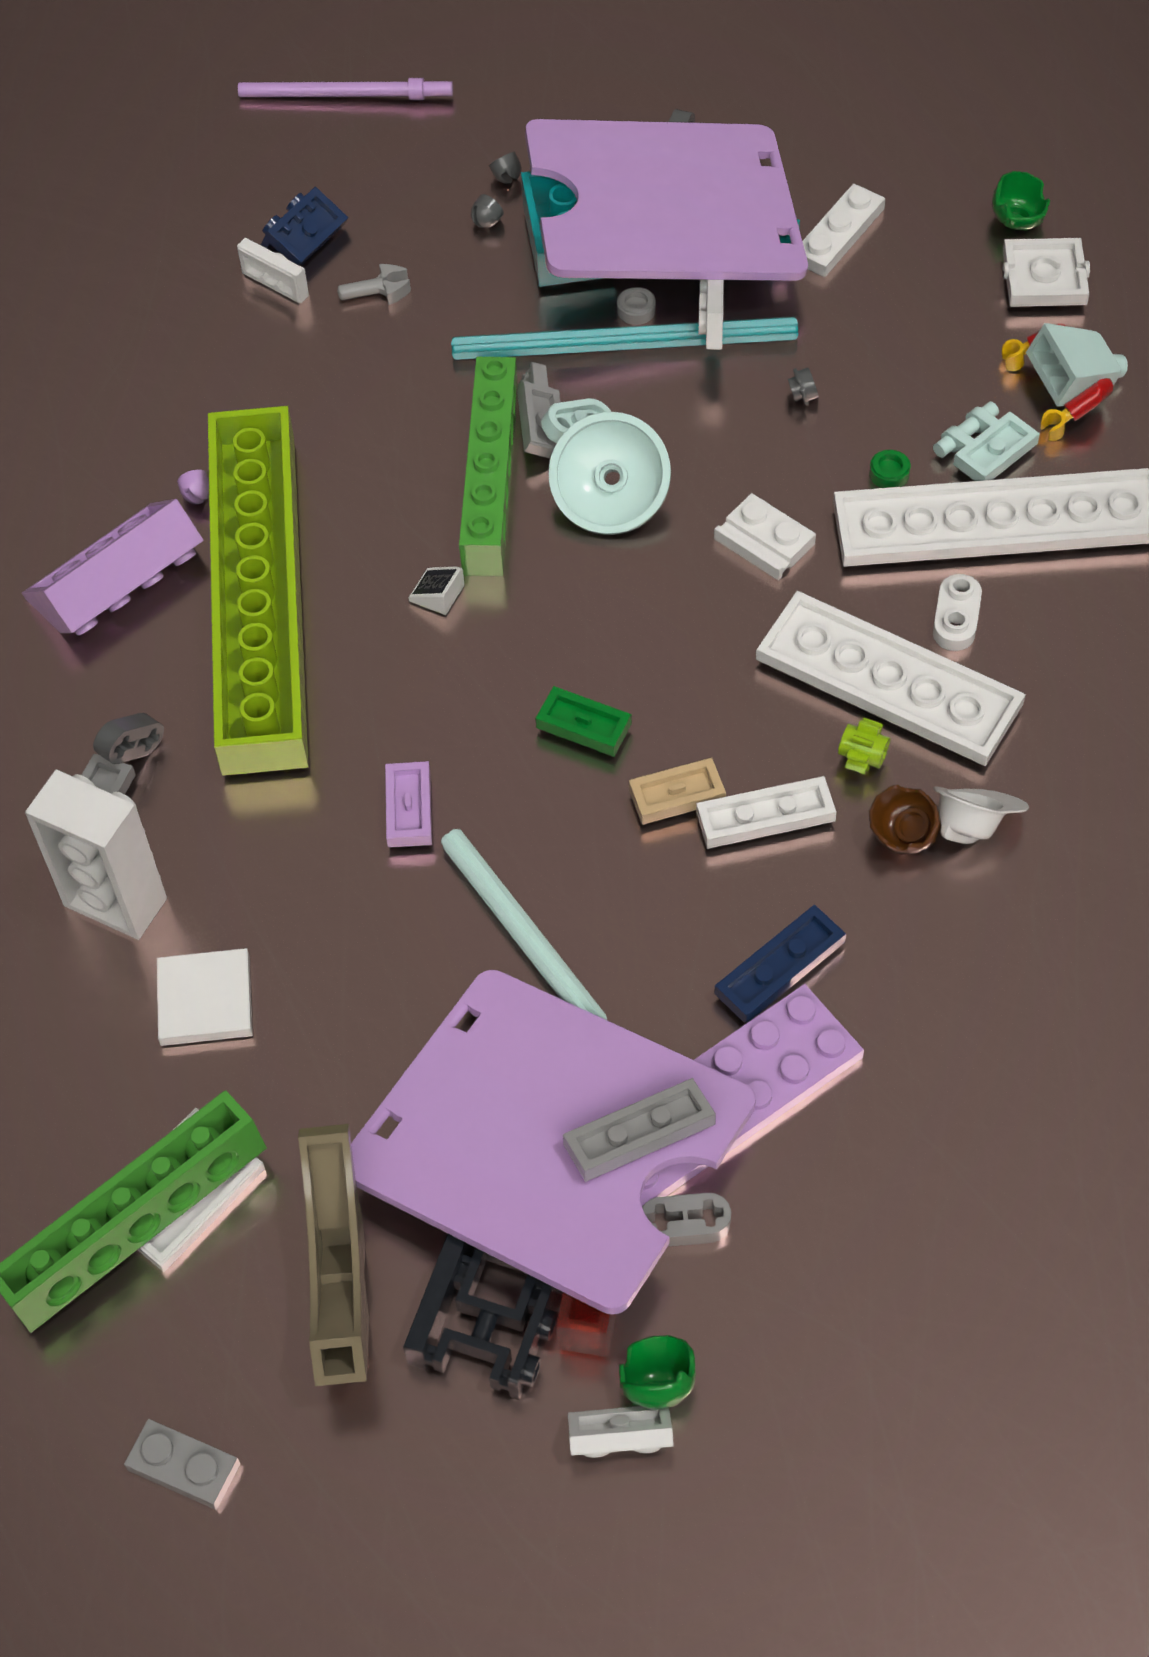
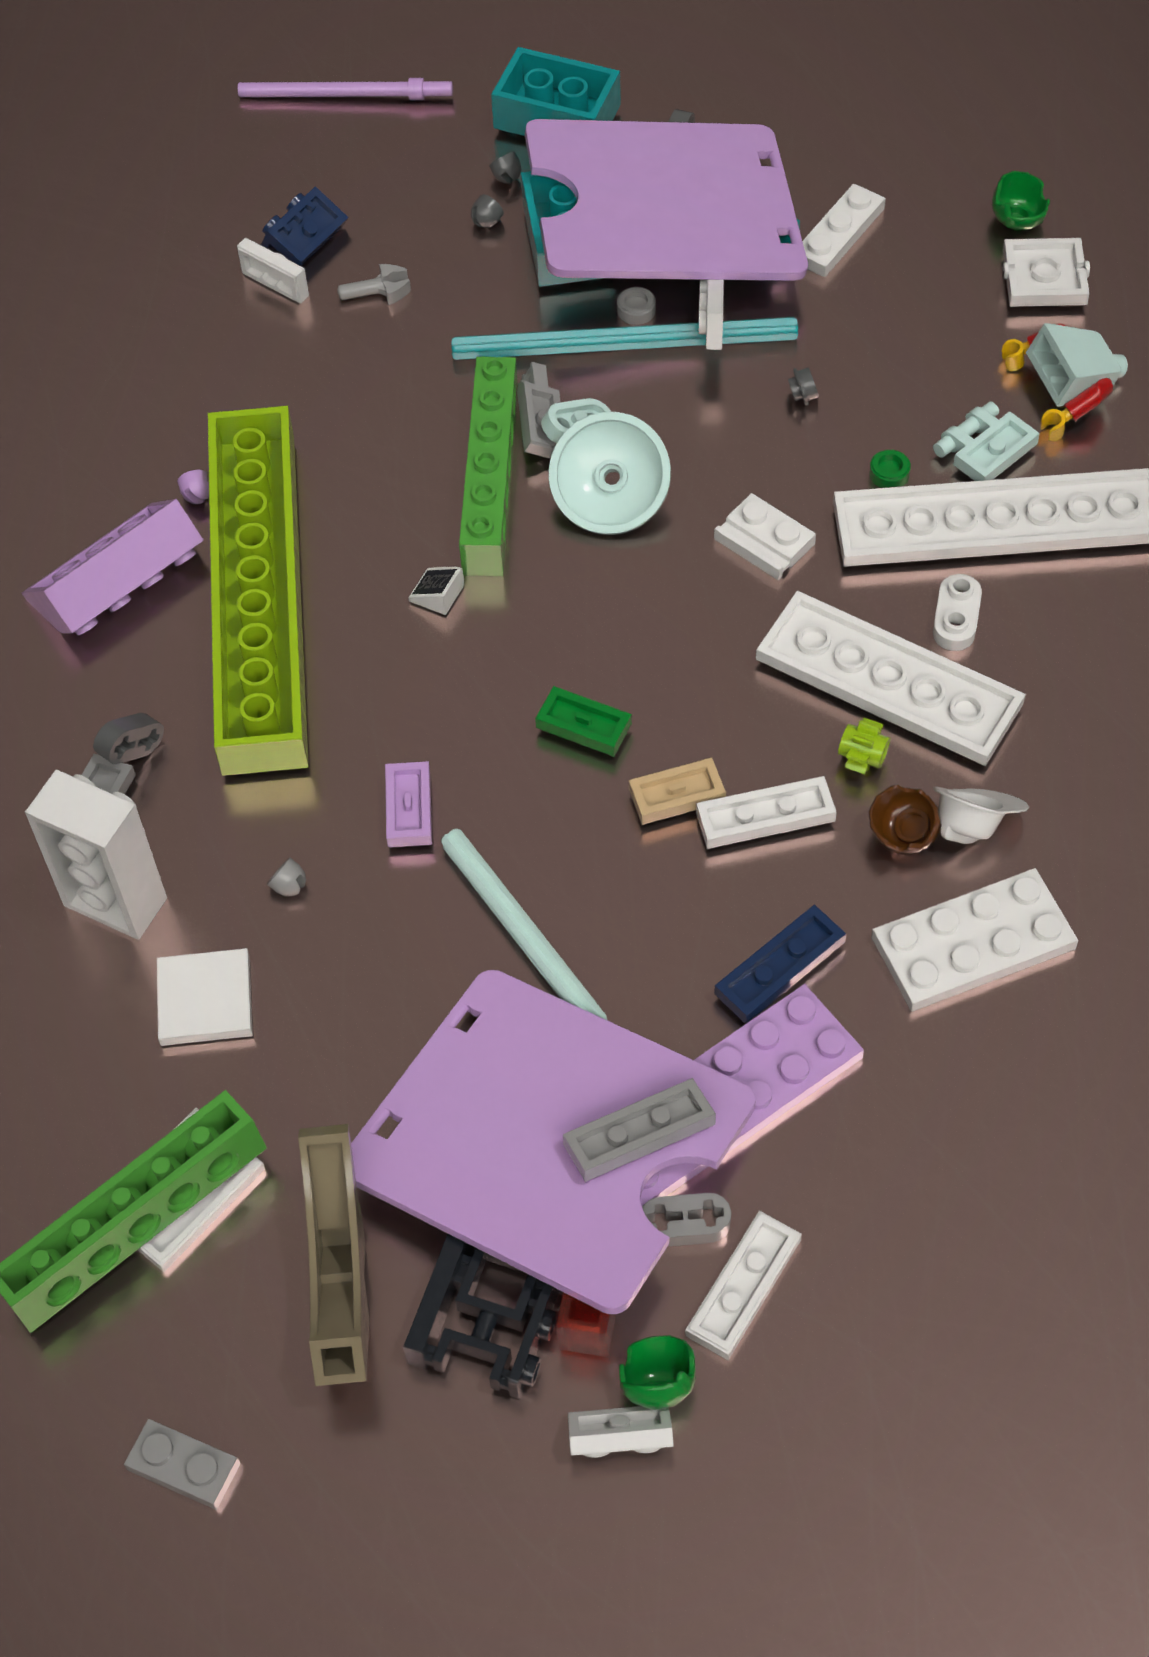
(288, 879): none -> light grey hinge
(553, 88): none -> teal brick
(743, 1285): none -> white tile
(974, 939): none -> white plate

